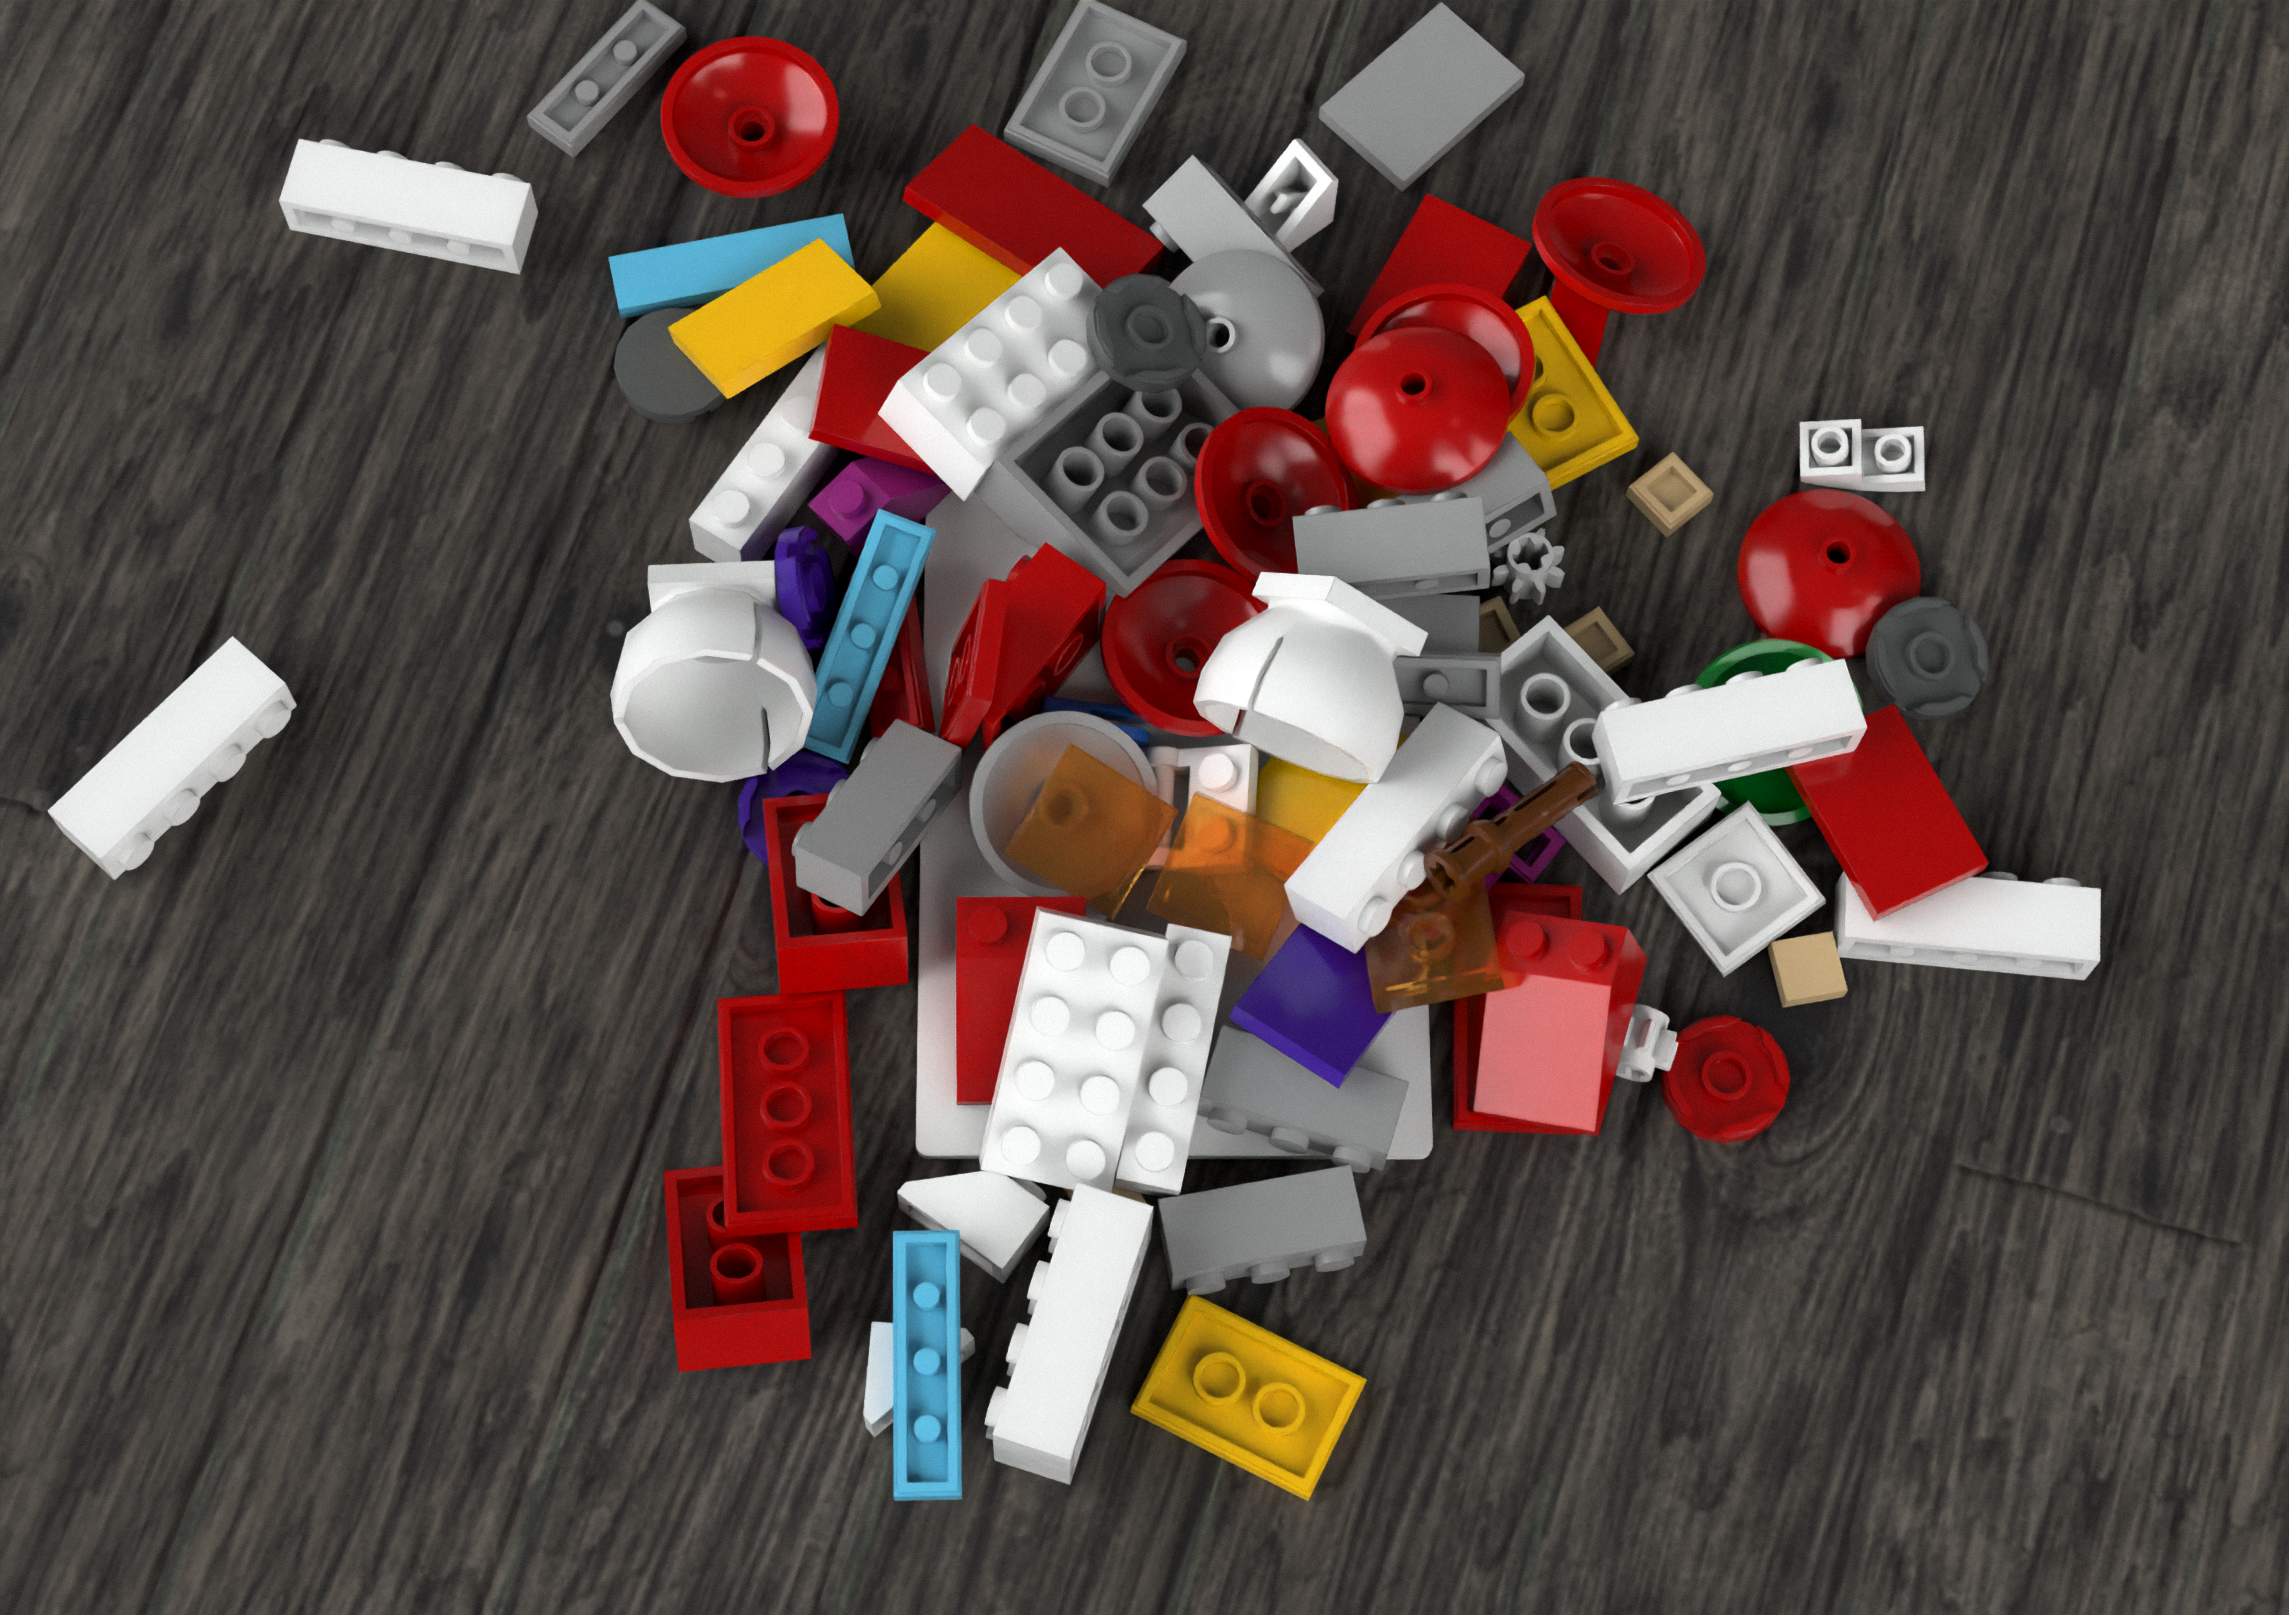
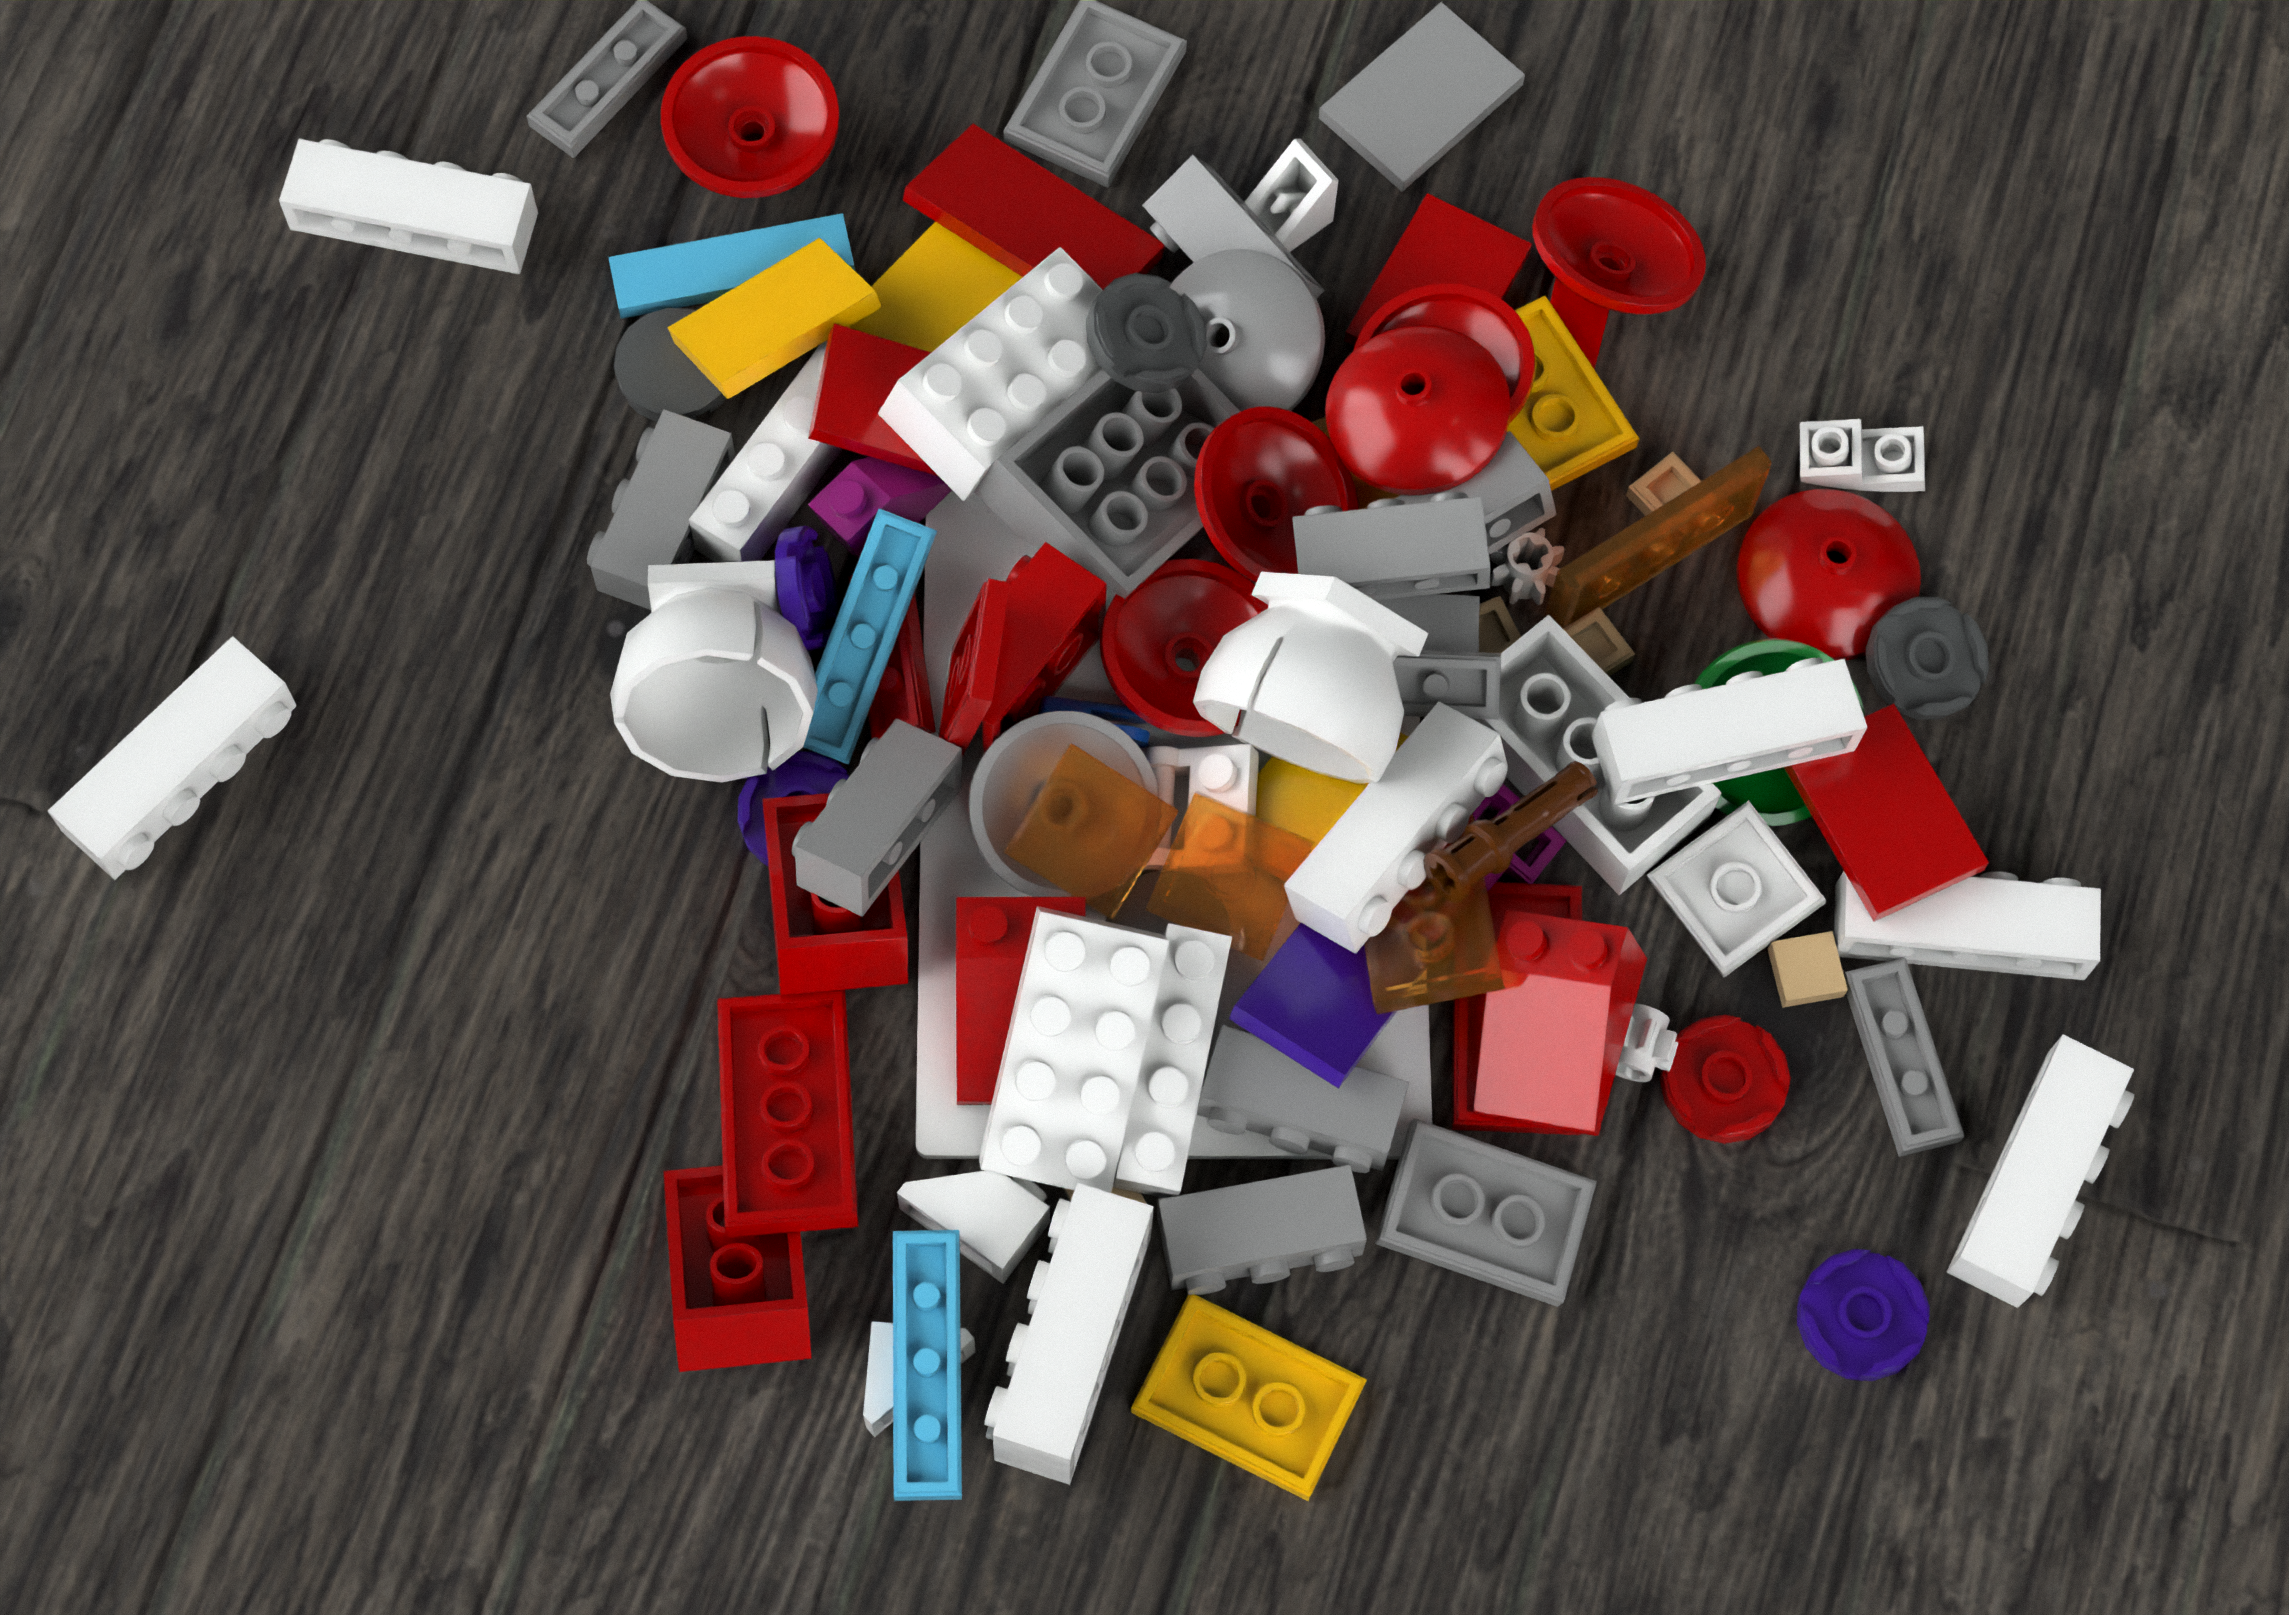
(652, 510): none -> light grey brick
(1486, 1212): none -> light grey tile
(1659, 539): none -> clear orange tile
(1863, 1315): none -> dark purple tile
(1902, 1057): none -> light grey tile
(2042, 1171): none -> white brick

